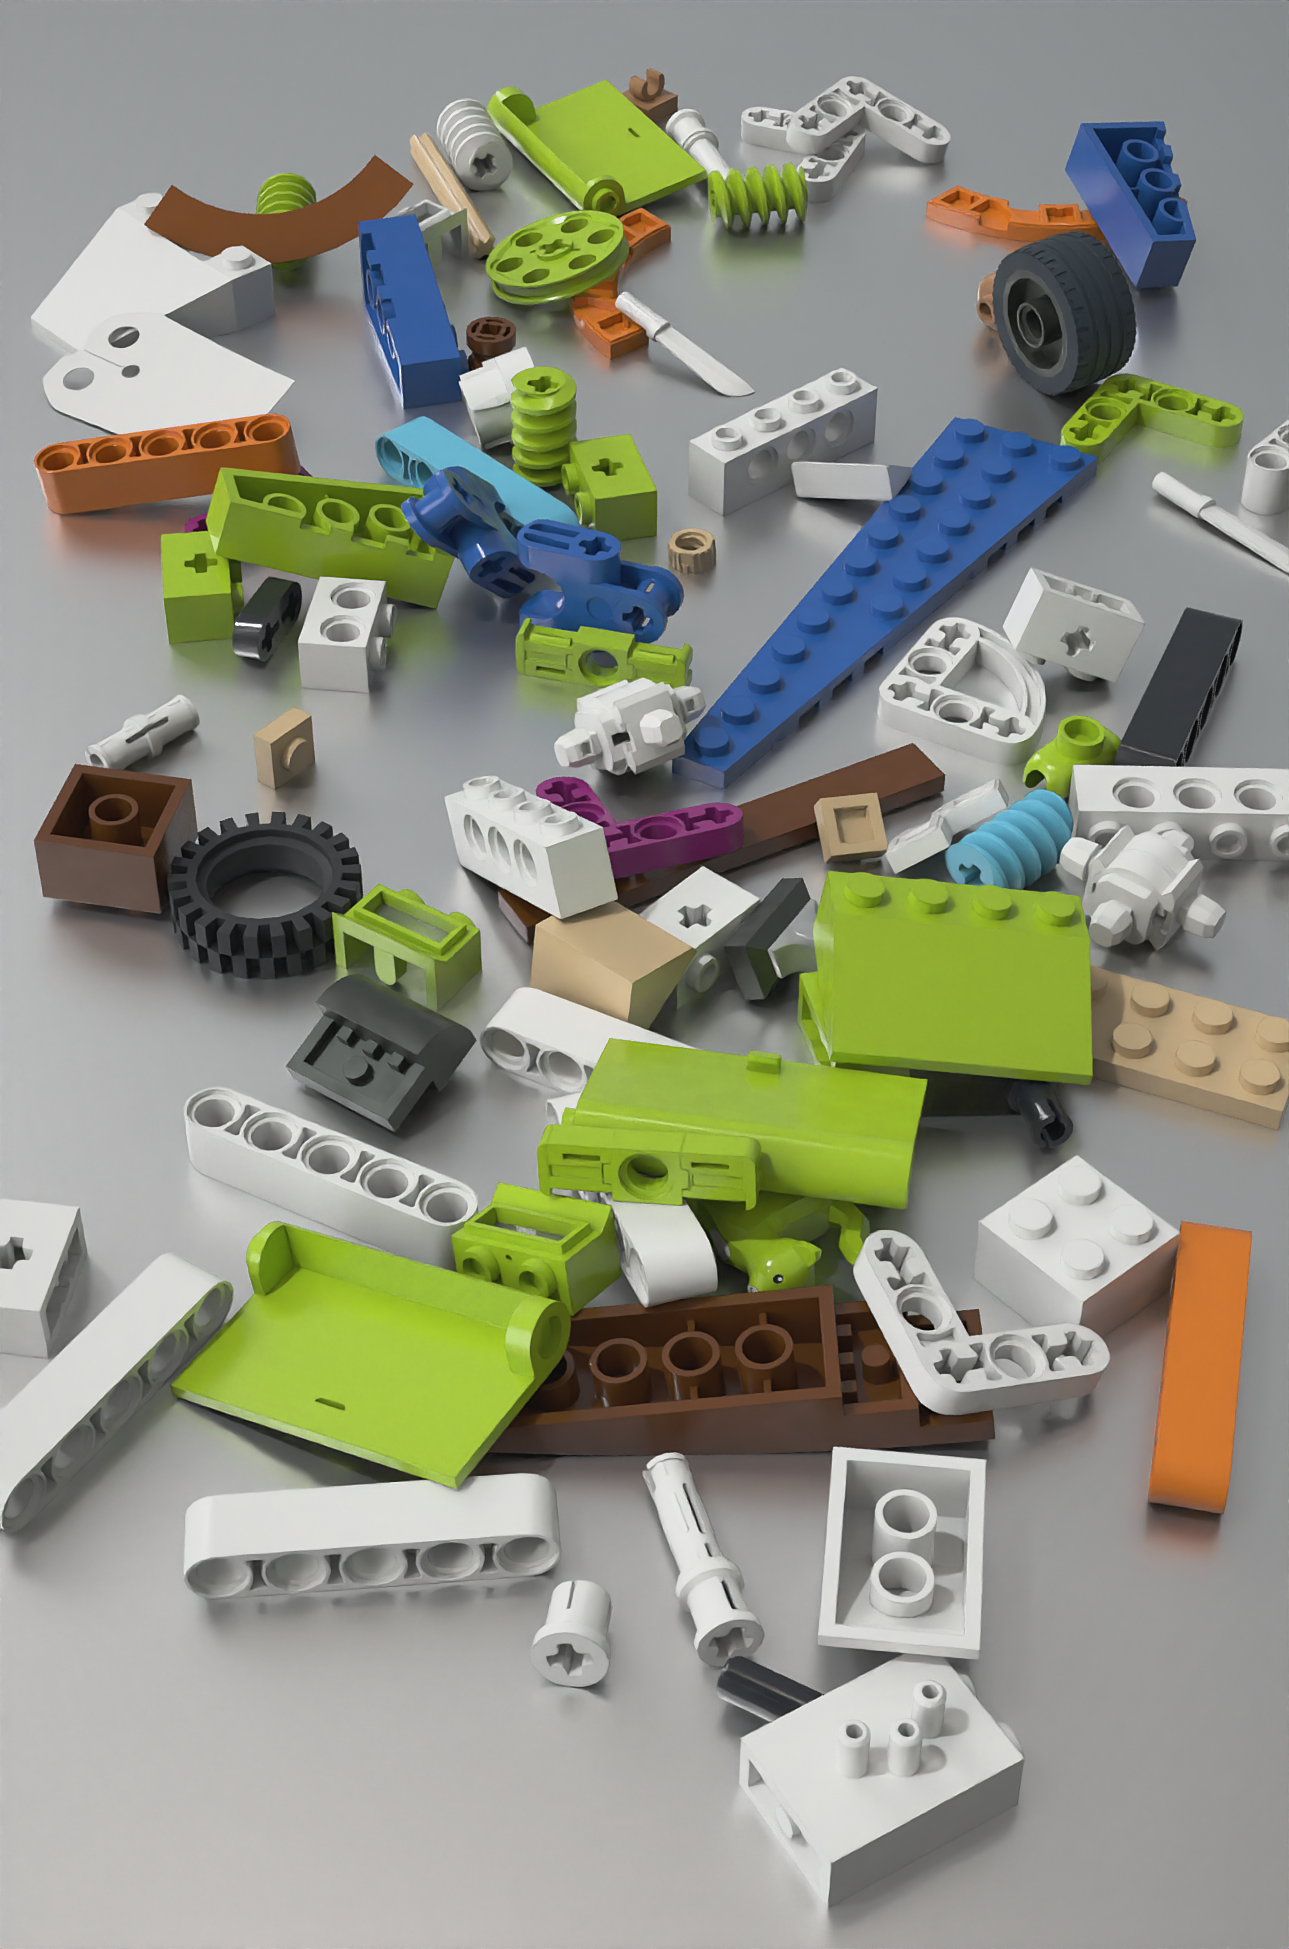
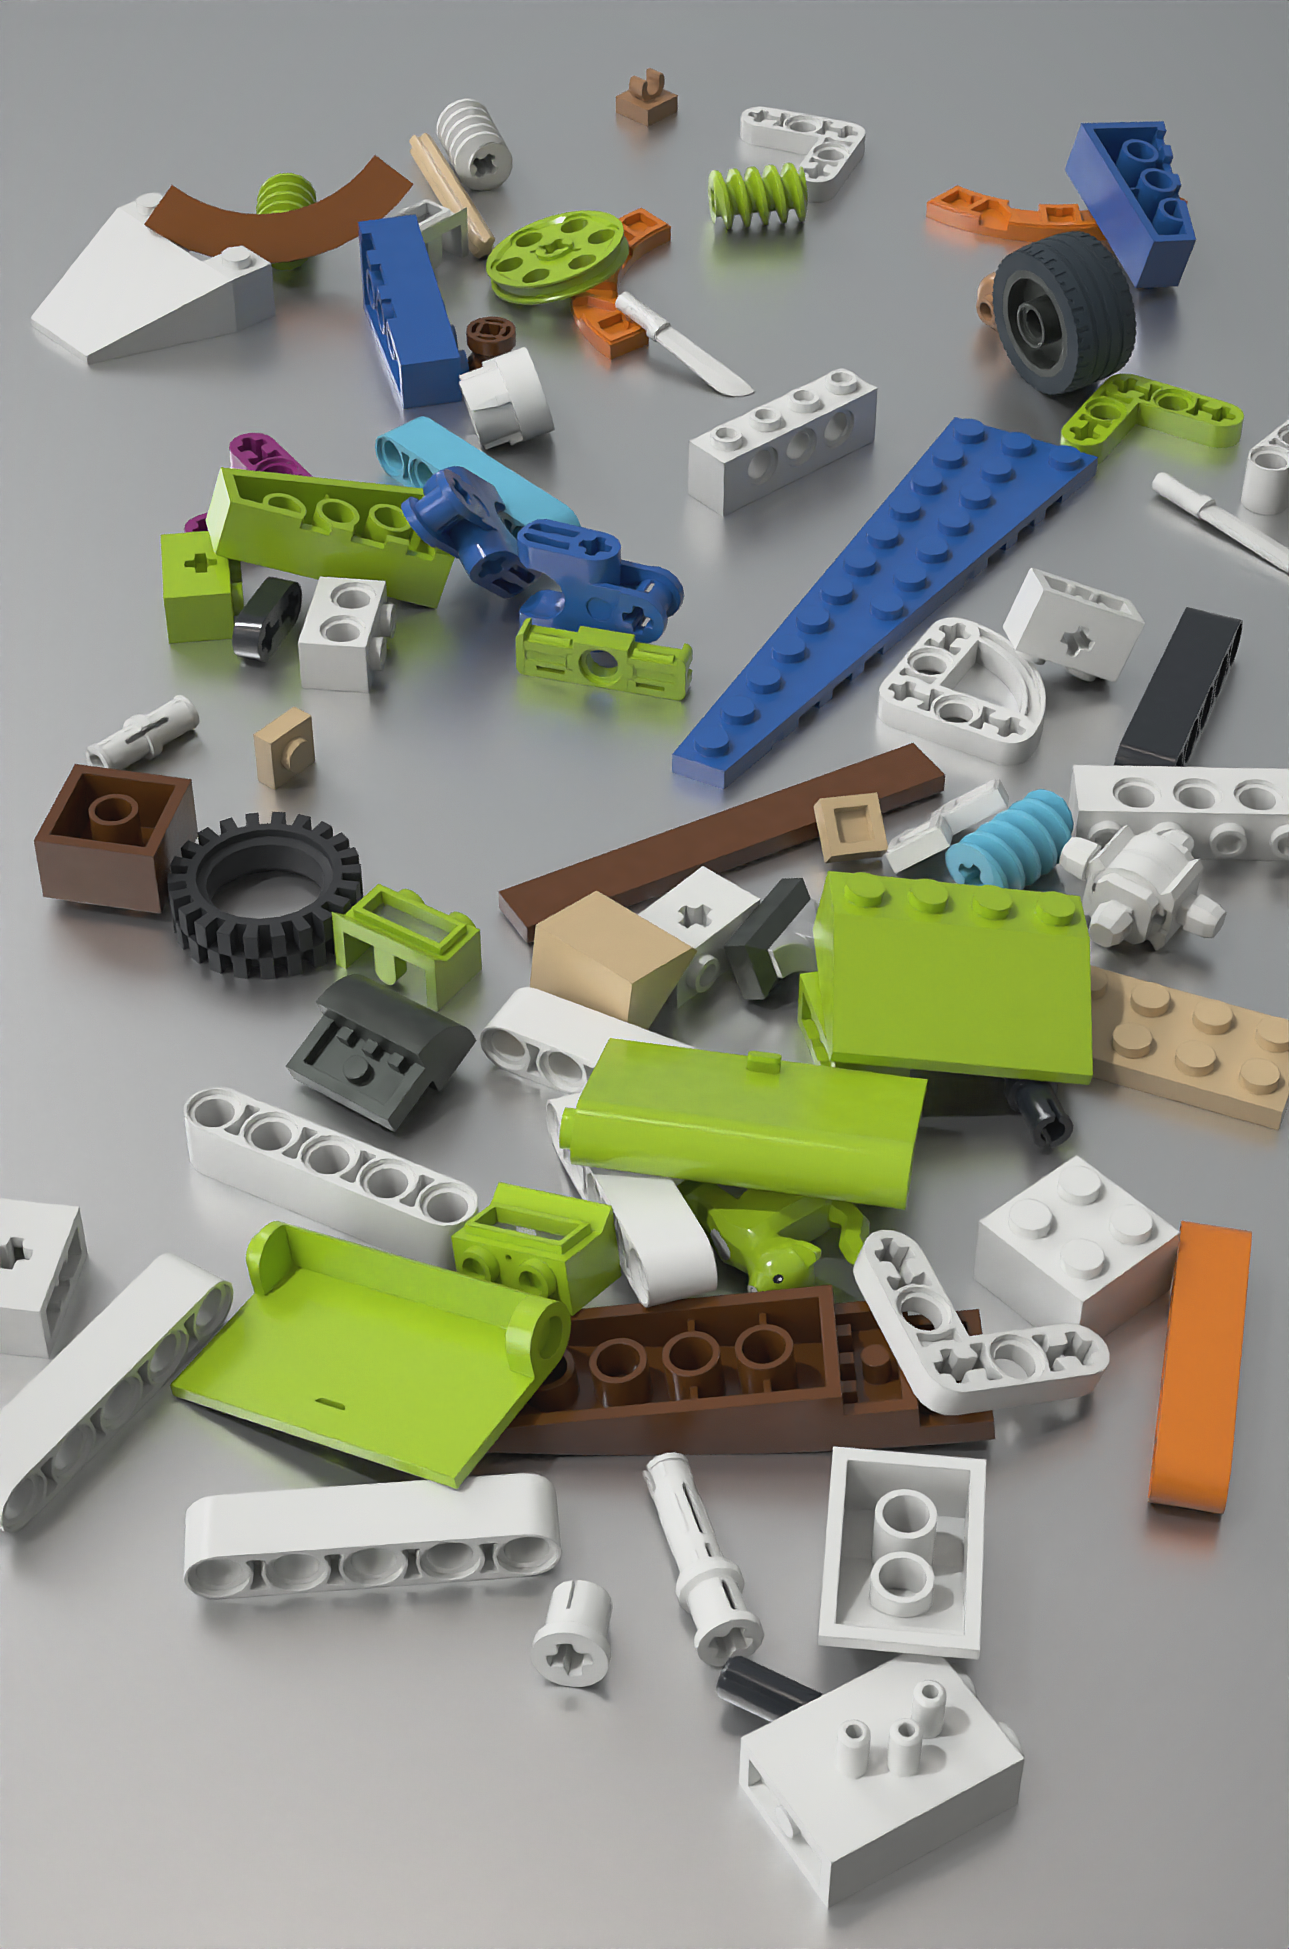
(161, 462): orange beam -> none
(178, 384): white piece -> none
(531, 847): white brick -> none
(542, 423): lime piece -> none
(595, 147): lime door -> none
(611, 487): lime brick -> none
(630, 726): white piece -> none
(655, 839): magenta beam -> none
(689, 132): white pin -> none
(692, 551): tan axle -> none
(695, 1162): lime piece -> none
(849, 480): white slope -> none
(865, 104): white beam -> none
(1078, 742): lime piece -> none

